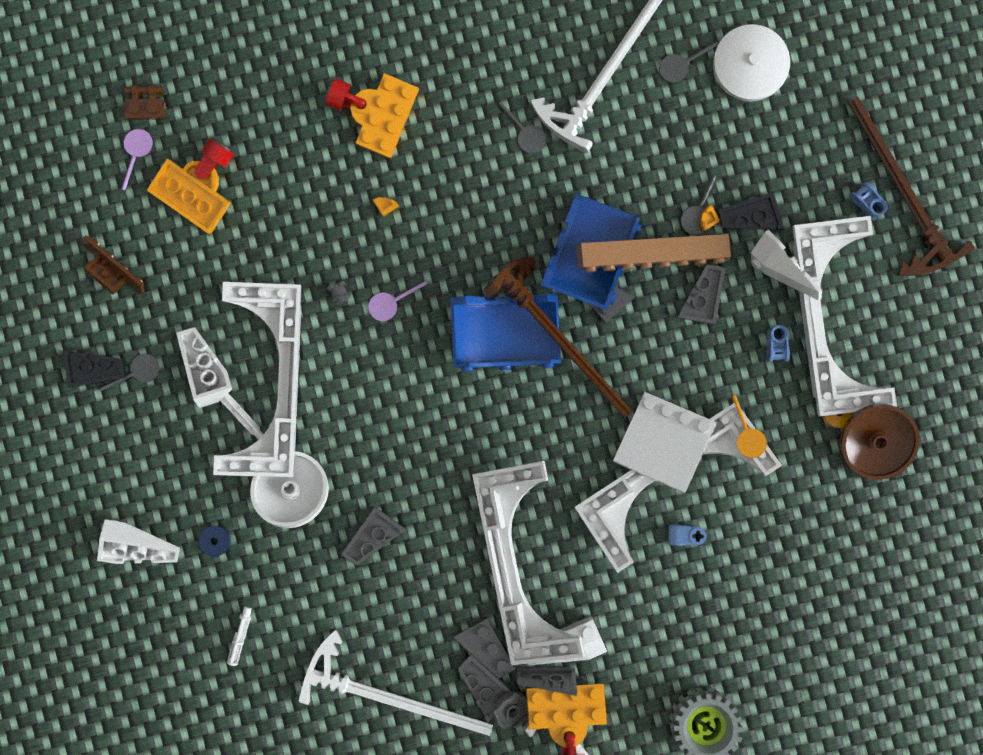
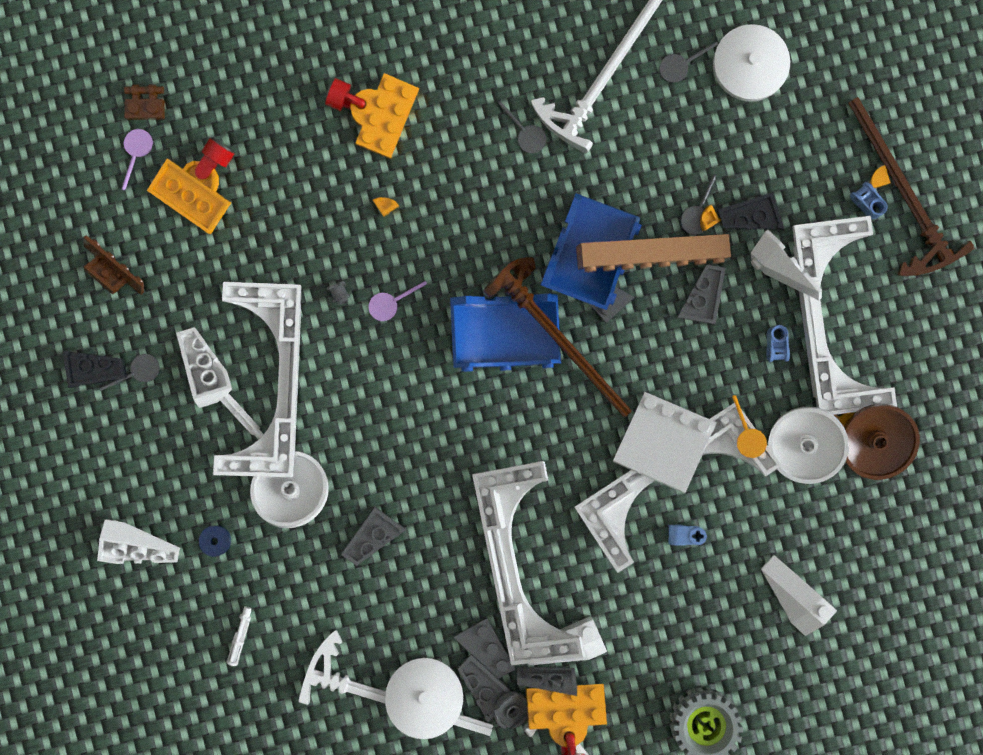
(424, 698): none -> white dish
(800, 602): none -> white wedge
(809, 444): none -> white dish
(880, 177): none -> light orange tile

